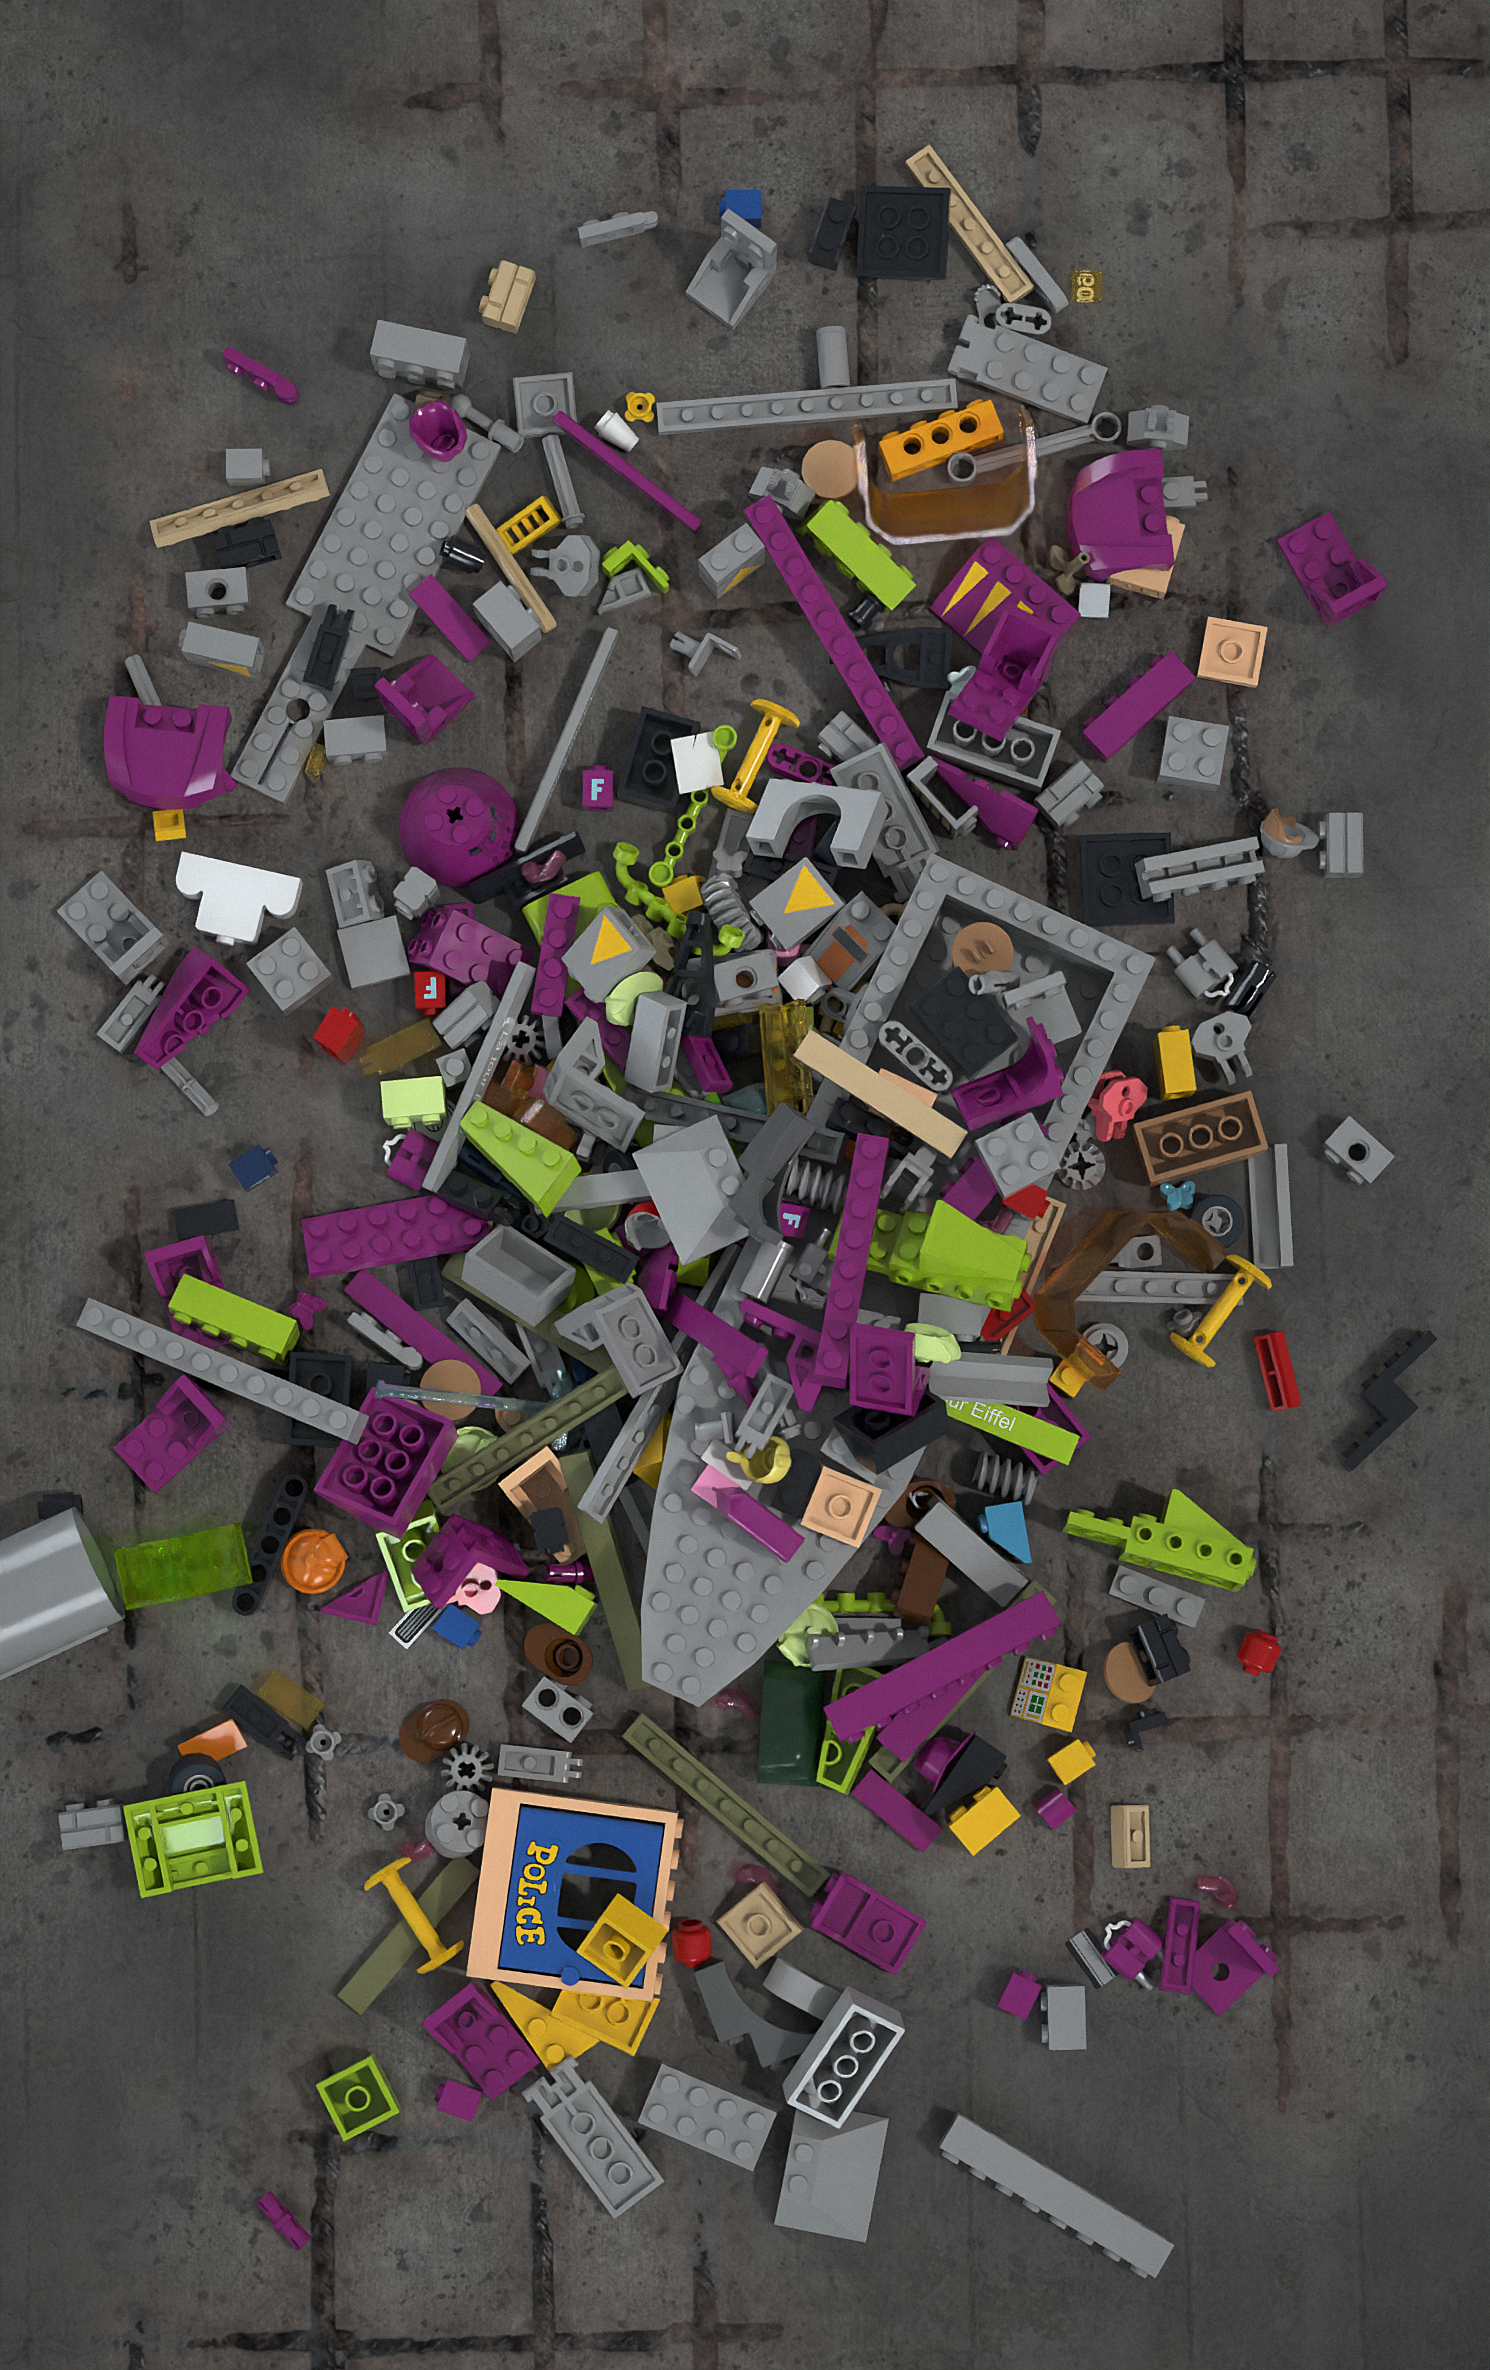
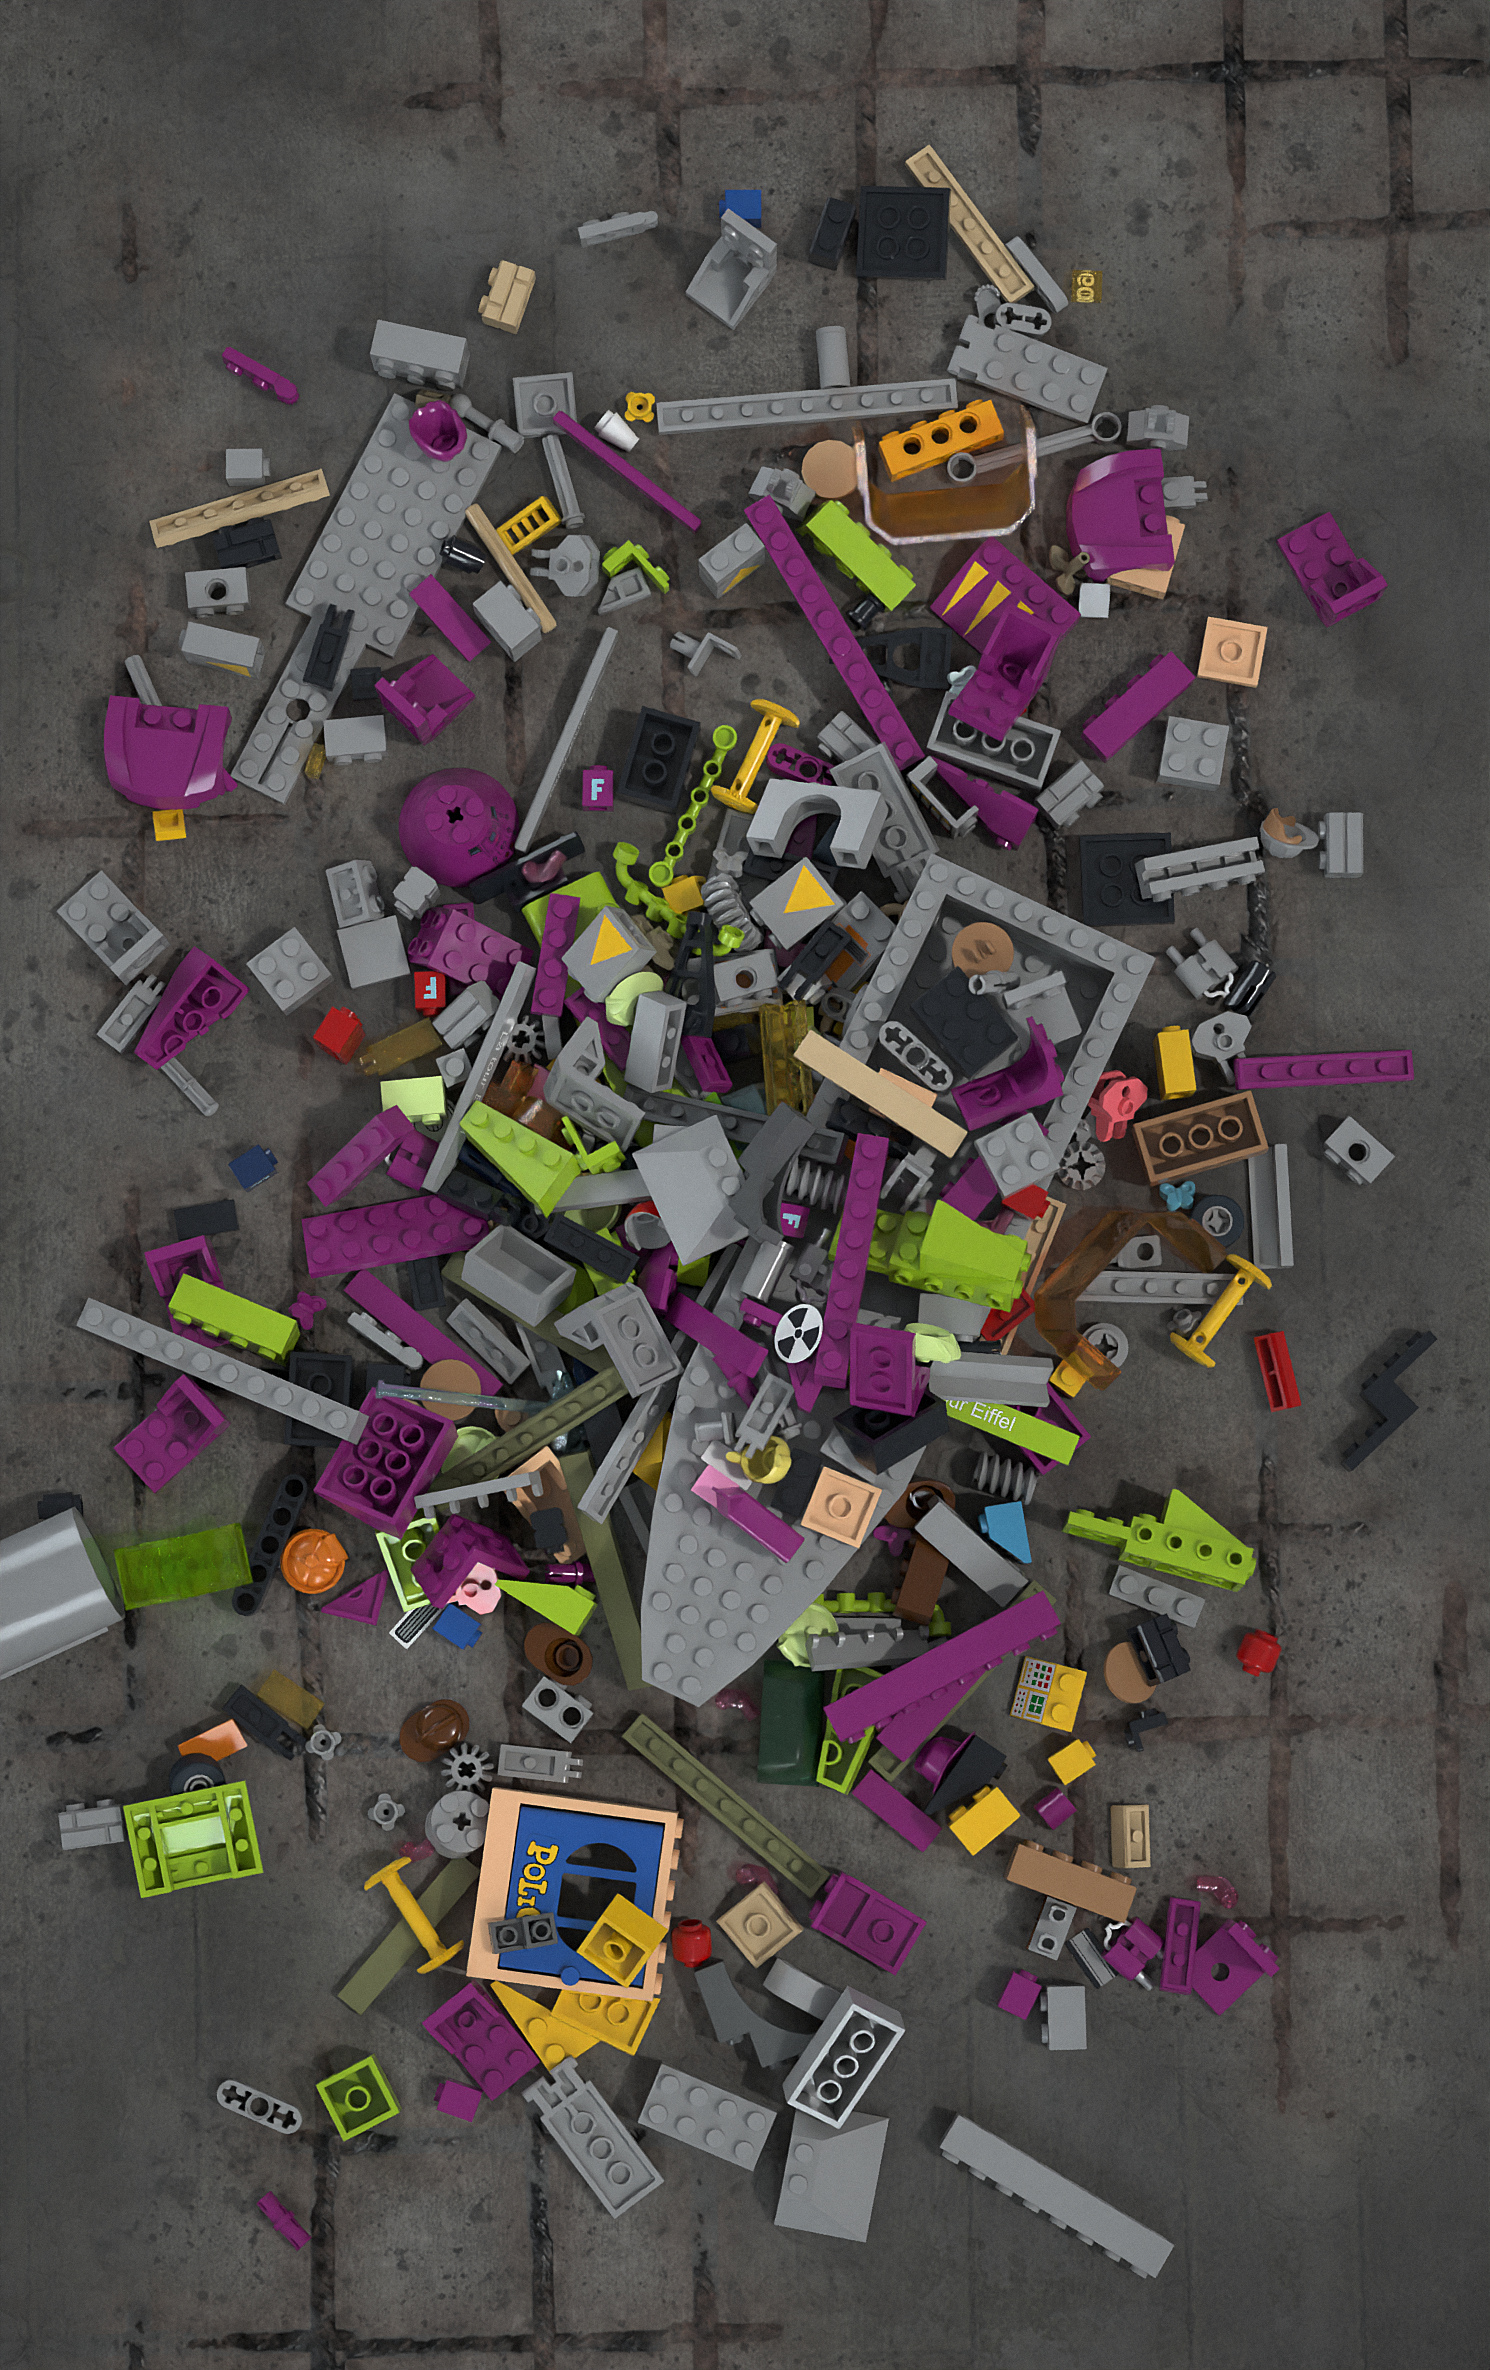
(235, 897): white brick -> none
(241, 2090): none -> light grey beam
(361, 1155): none -> magenta brick
(480, 1490): none -> light grey hinge
(522, 1933): none -> dark grey slope
(603, 1160): none -> lime bracket
(697, 765): white sticker -> none
(798, 1333): none -> white sticker
(816, 958): none -> black hinge
(1052, 1927): none -> light grey hips
(1070, 1882): none -> medium nougat brick
(1323, 1070): none -> magenta tile

